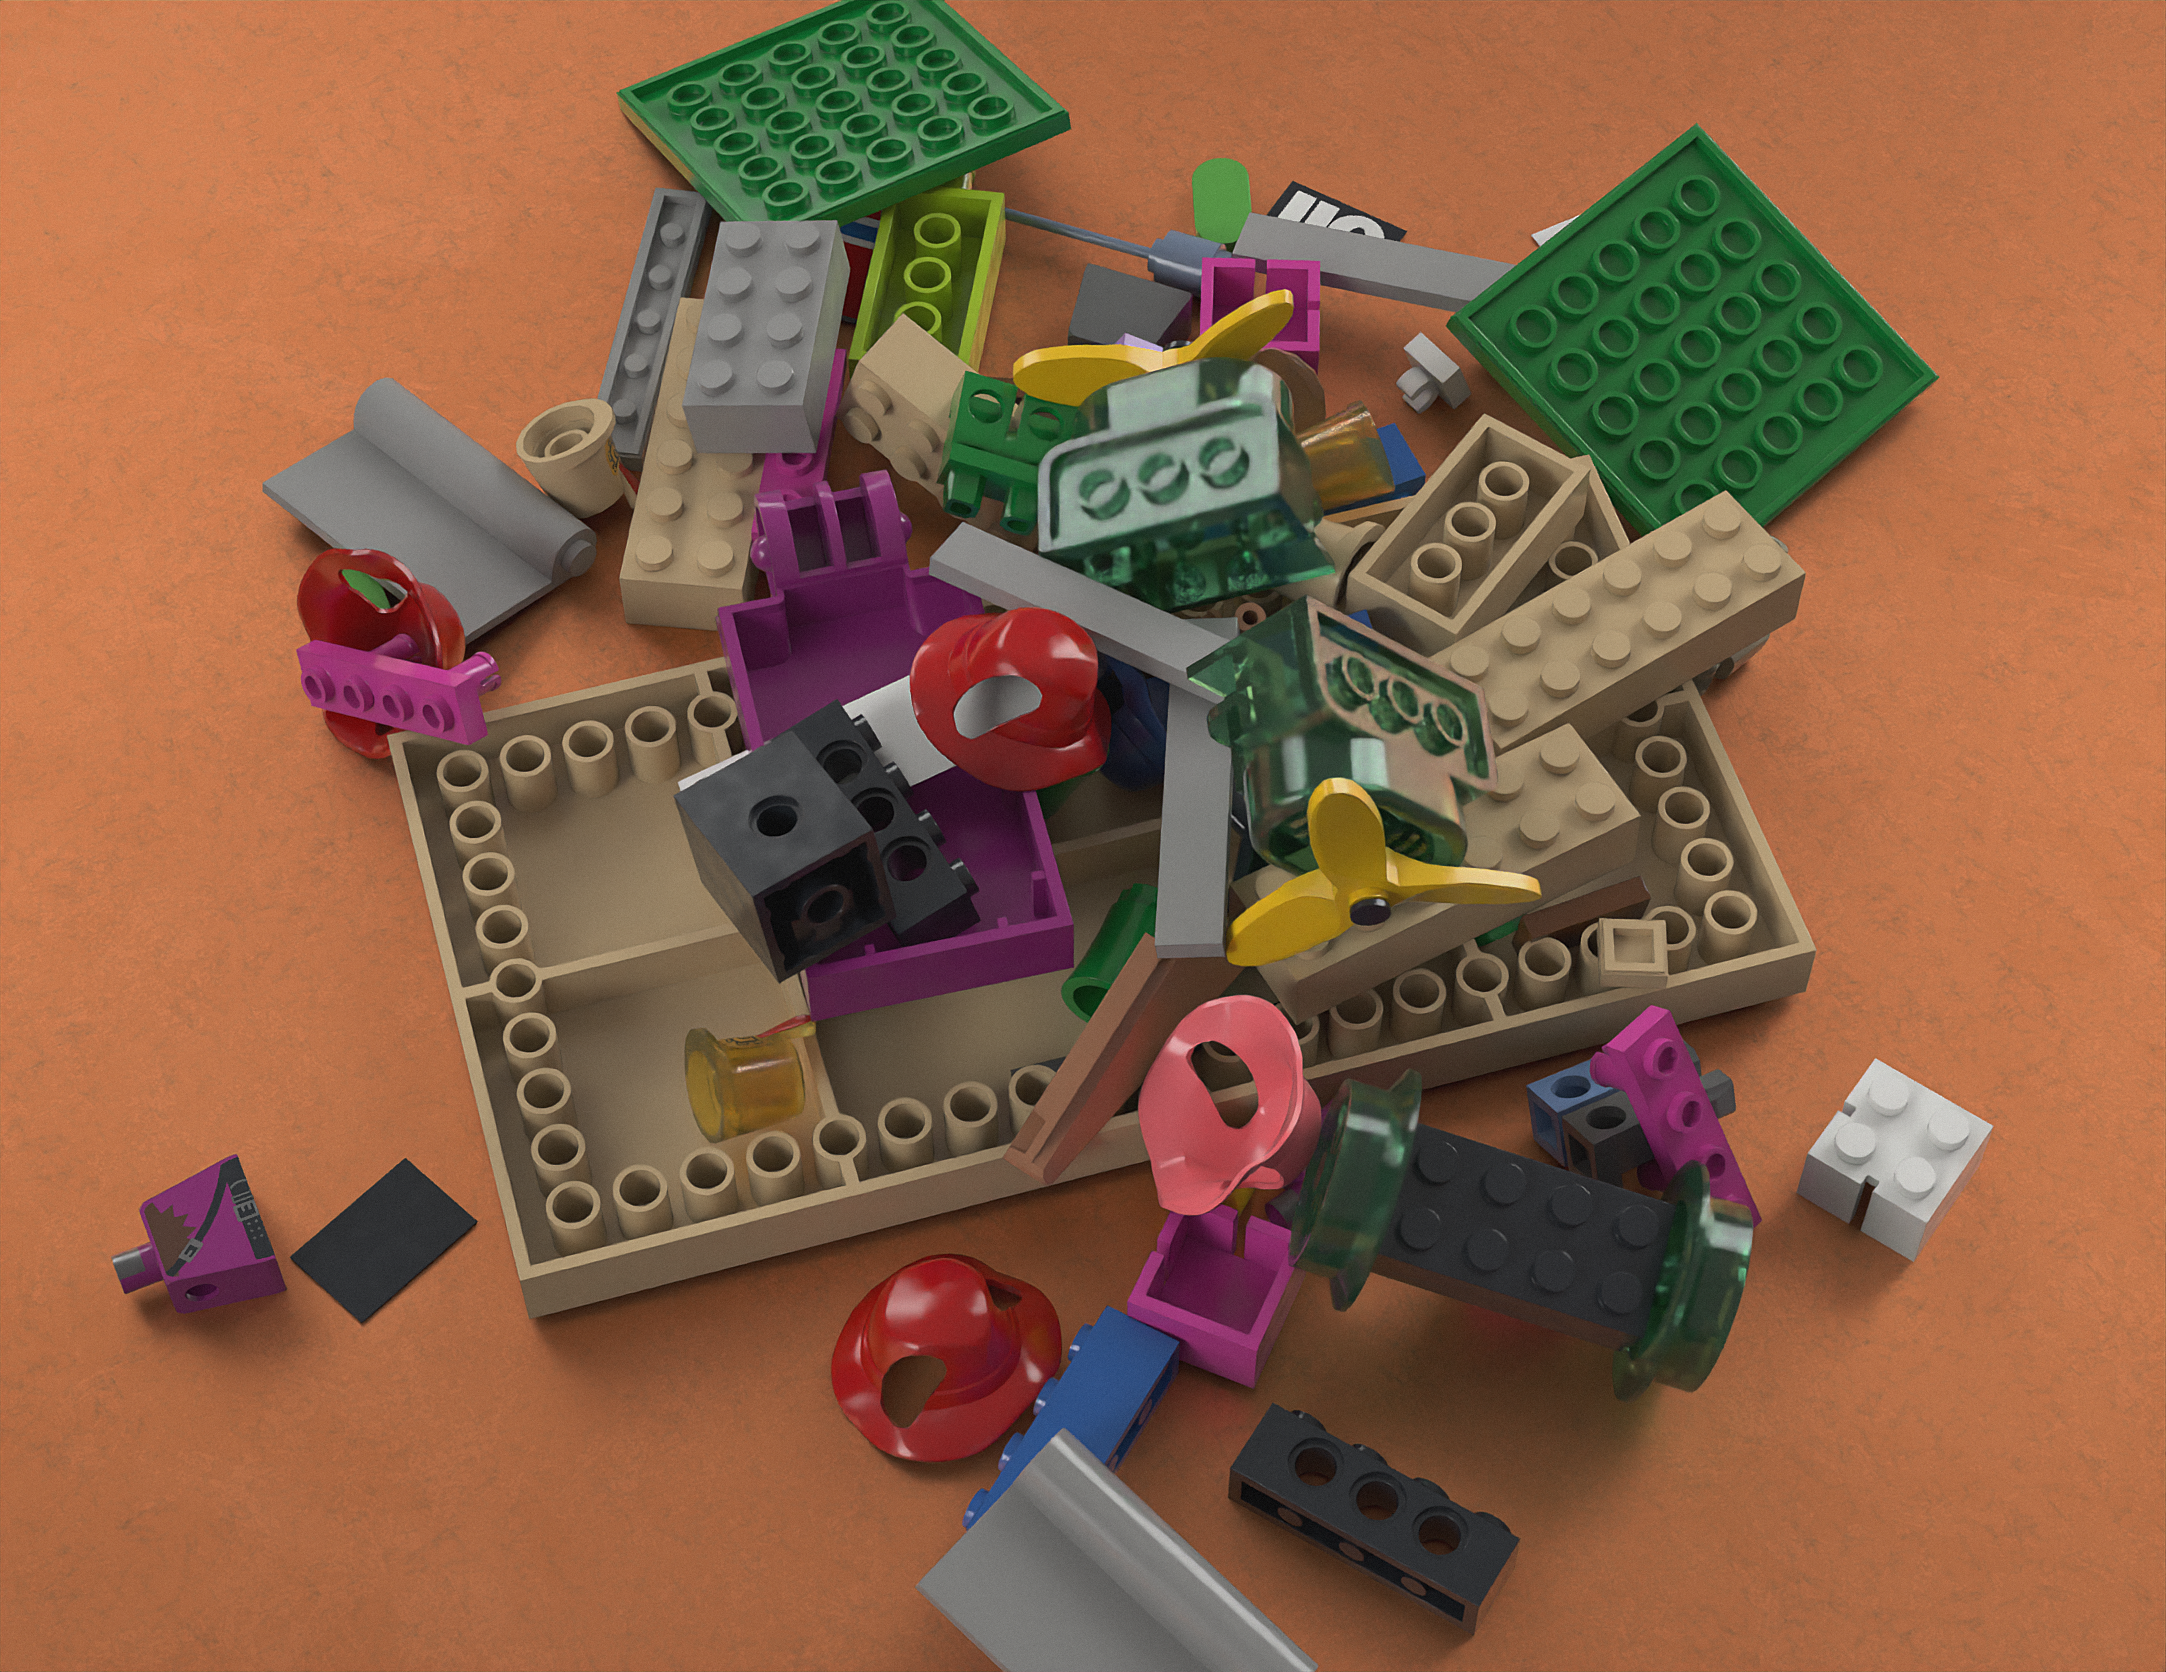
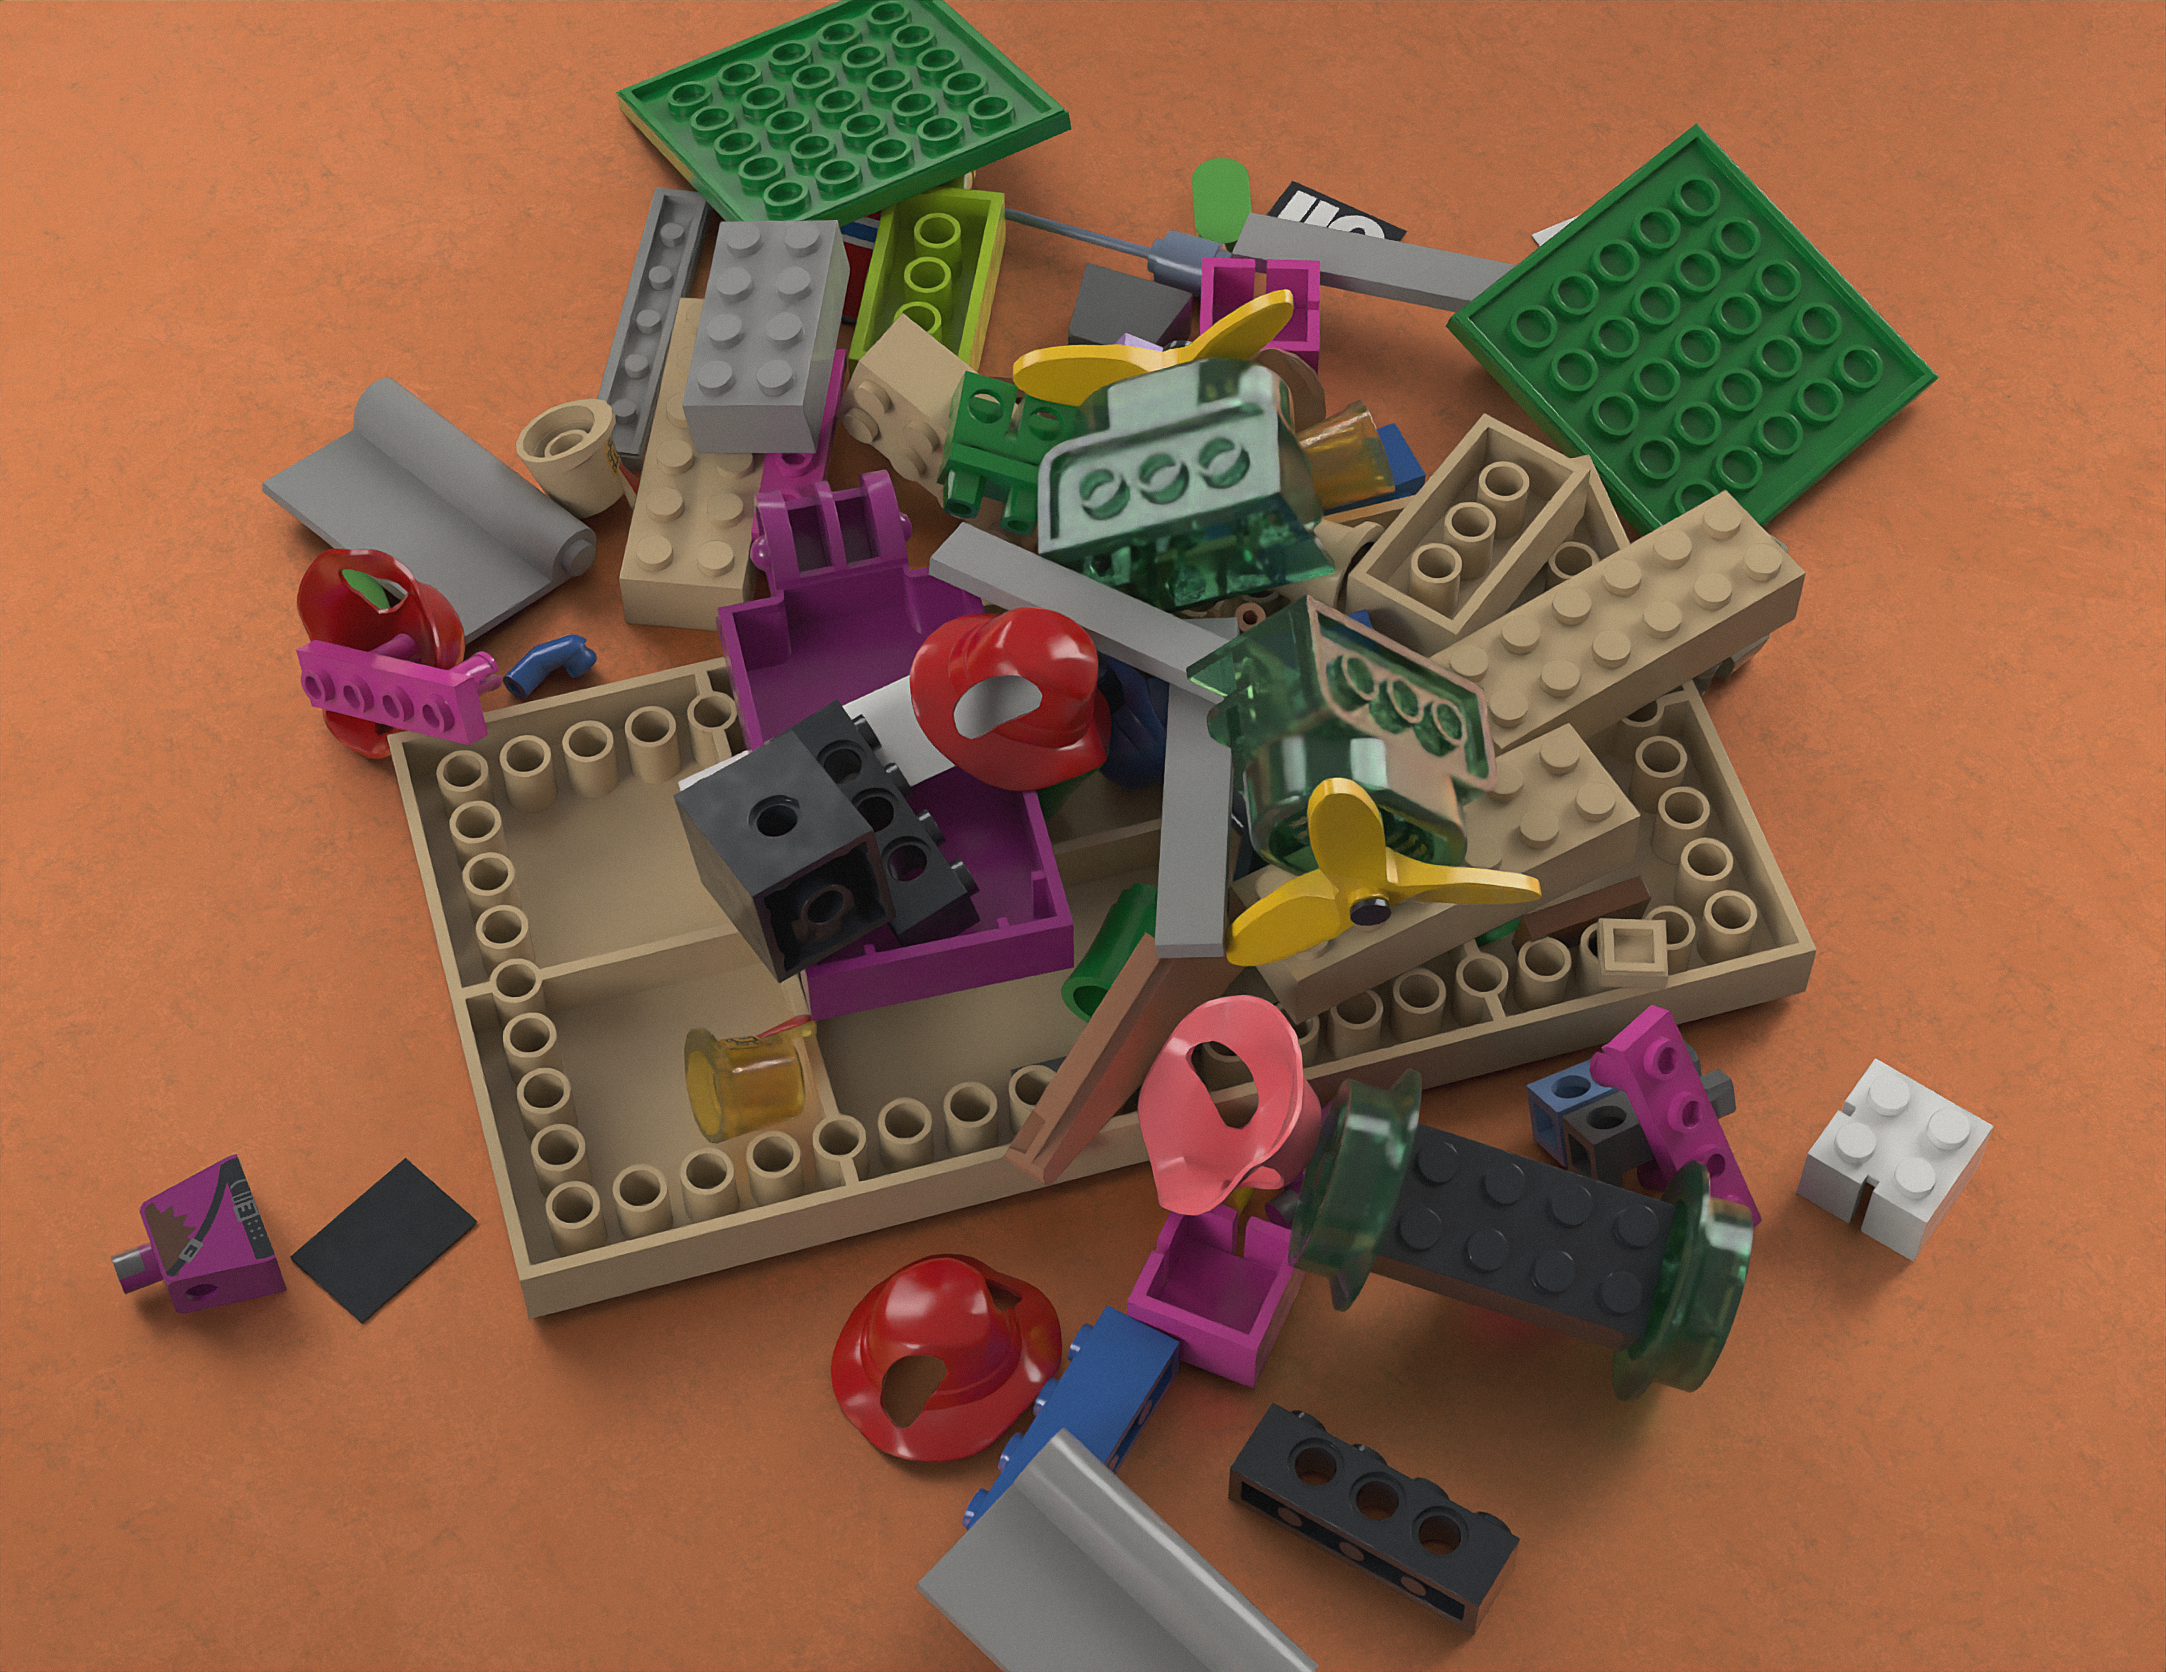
(544, 659): none -> blue arm
(1431, 376): white tile -> none

